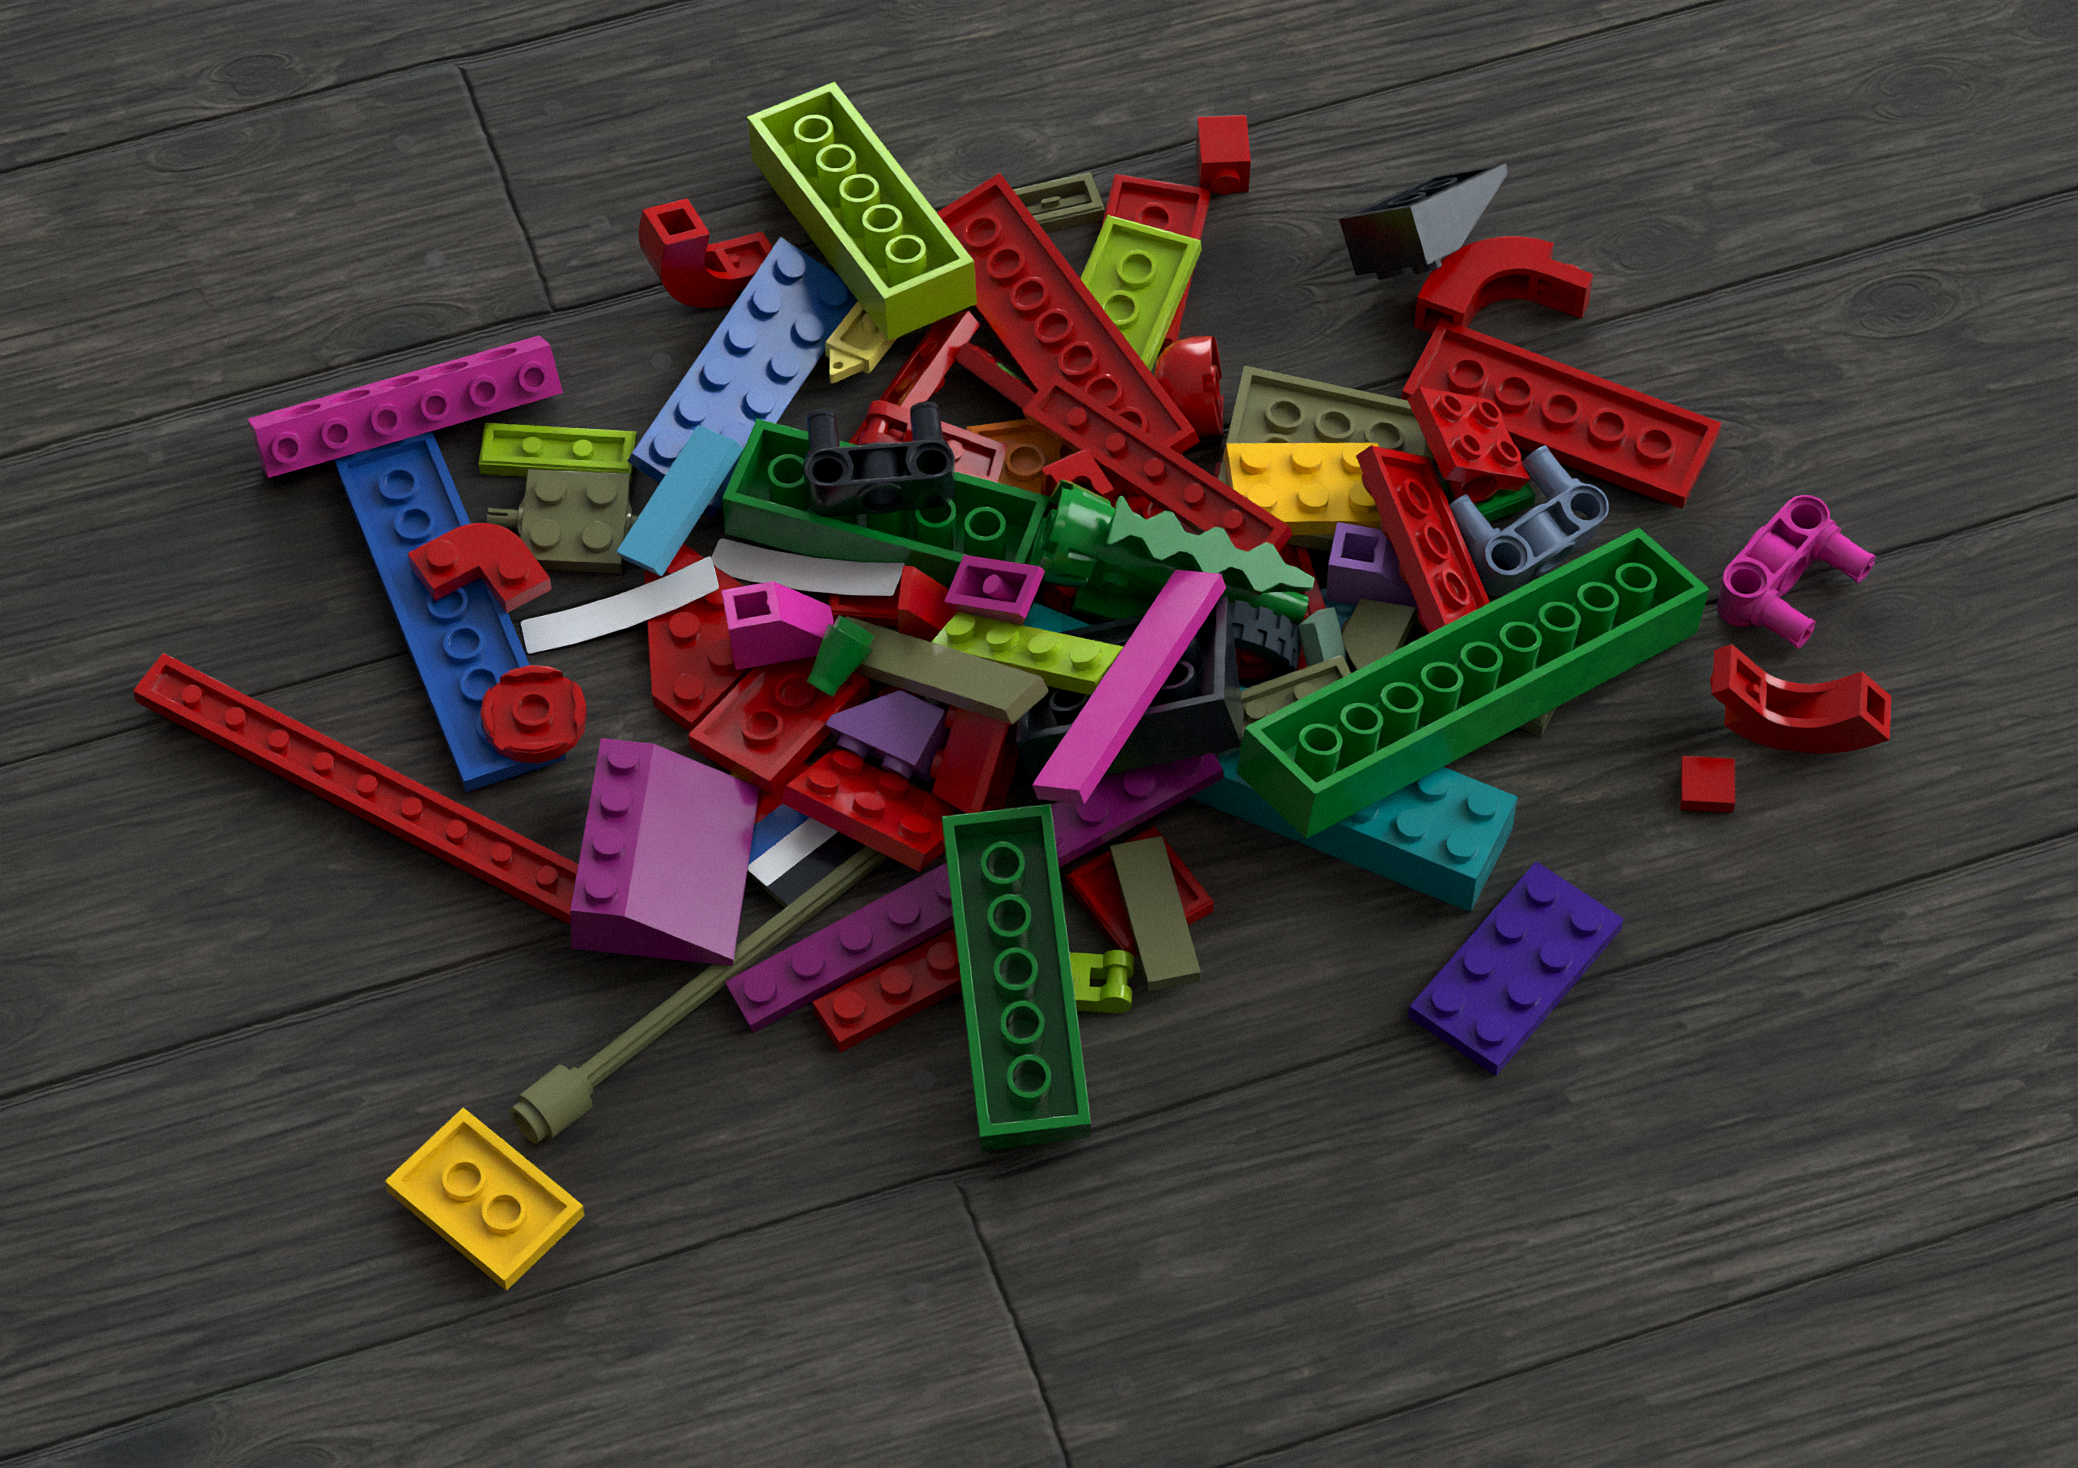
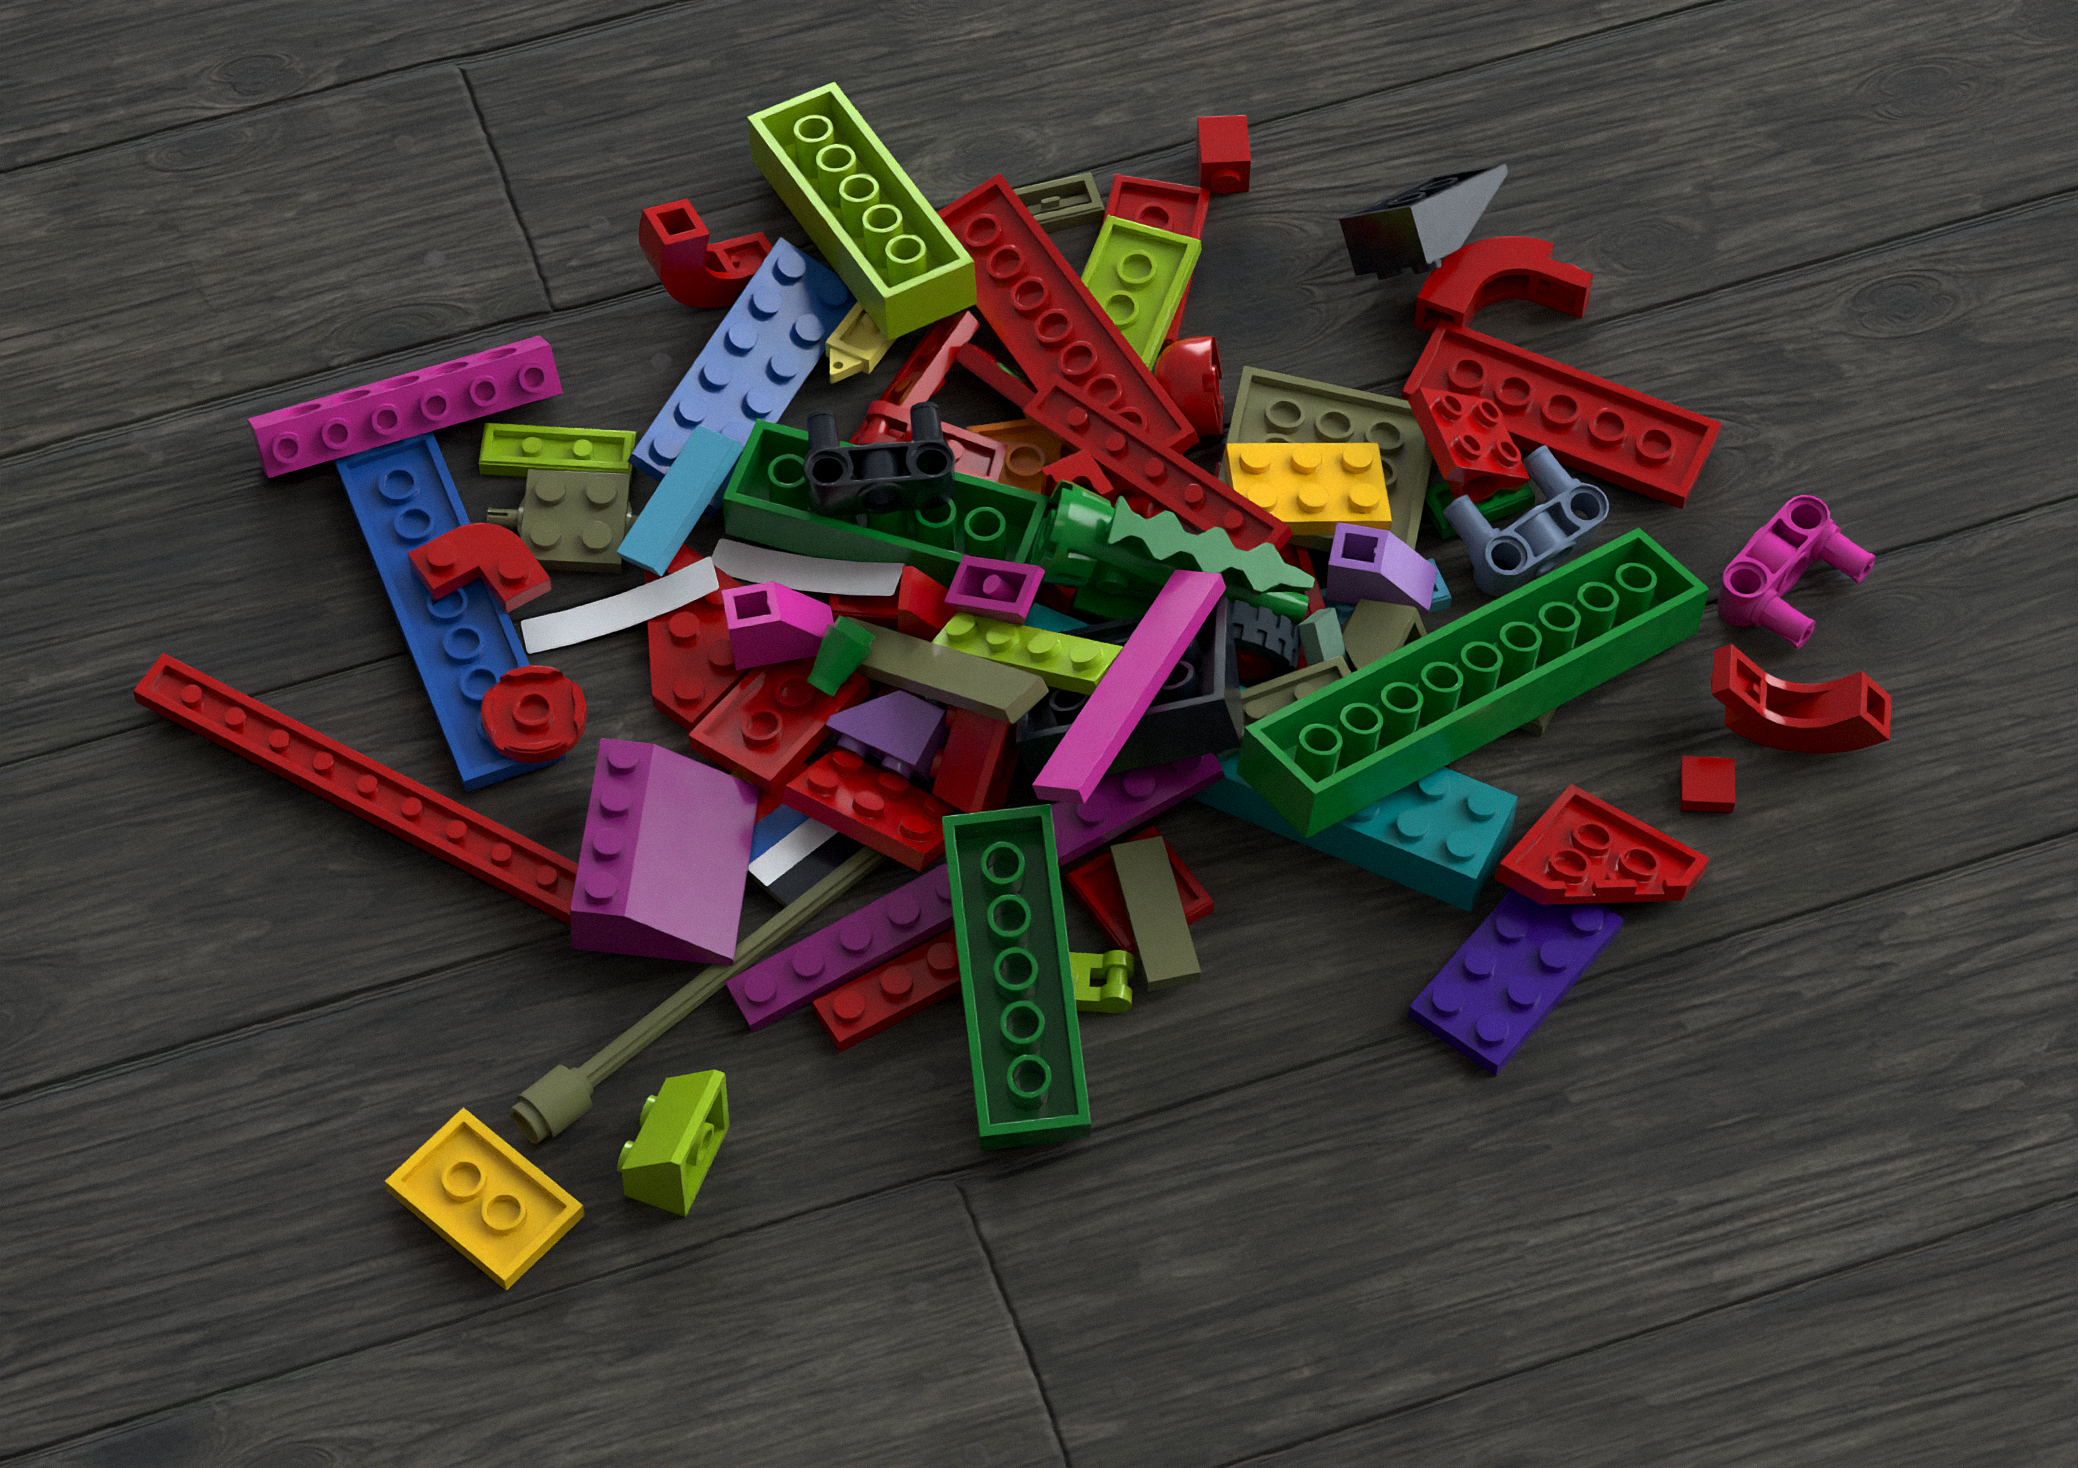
(676, 1141): none -> lime slope
(1423, 535): red plate -> none
(1598, 855): none -> red plate

